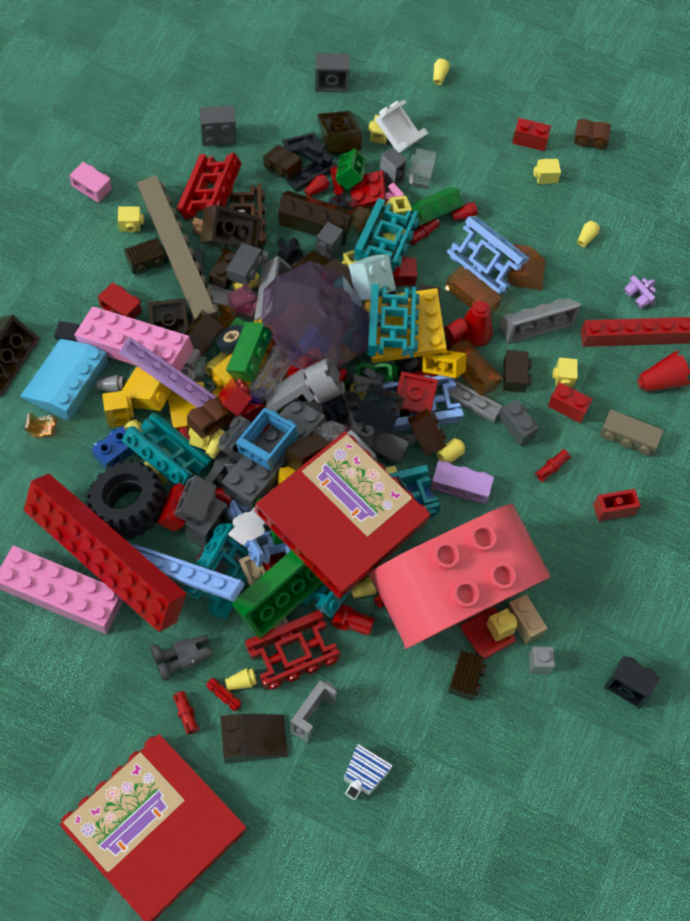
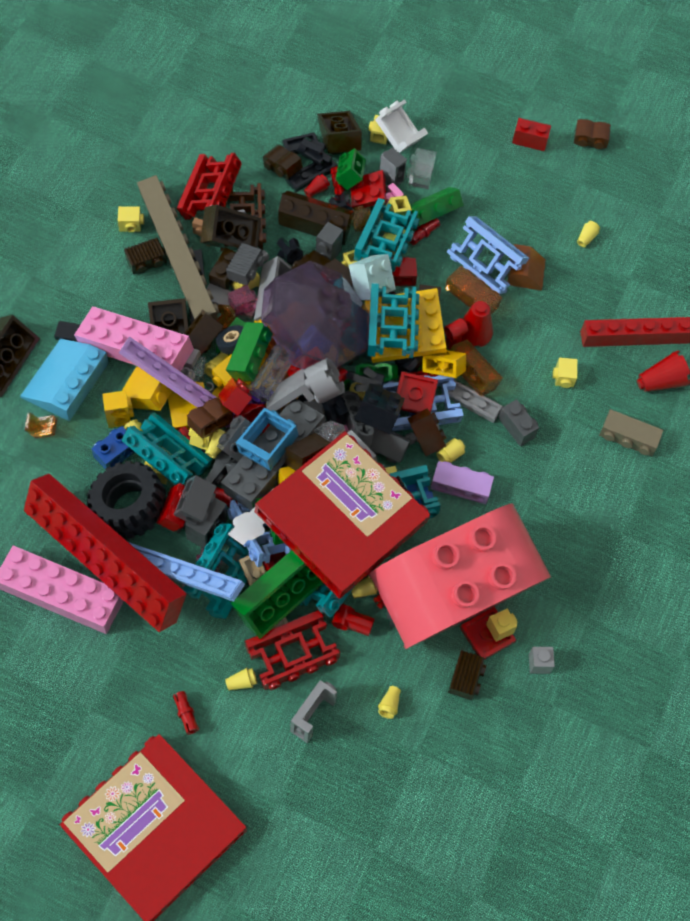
(90, 182): bright pink brick -> none
(111, 384): light grey cone -> none
(118, 301): red brick -> none
(187, 655): dark grey piece -> none
(218, 125): dark grey brick -> none
(224, 694): red axle -> none
(253, 737): dark brown slope -> none
(332, 72): dark grey brick -> none
(365, 772): torso -> none
(389, 704): none -> light yellow cone
(441, 69): light yellow cone -> none
(463, 212): red cone -> none
(516, 371): dark brown brick -> none
(528, 620): tan brick -> none
(539, 320): light grey slope -> none
(547, 171): light yellow brick -> none
(553, 465): red pin -> none
(569, 402): red brick -> none
(616, 505): red brick -> none
(632, 681): black brick -> none
(646, 297): lavender hips -> none

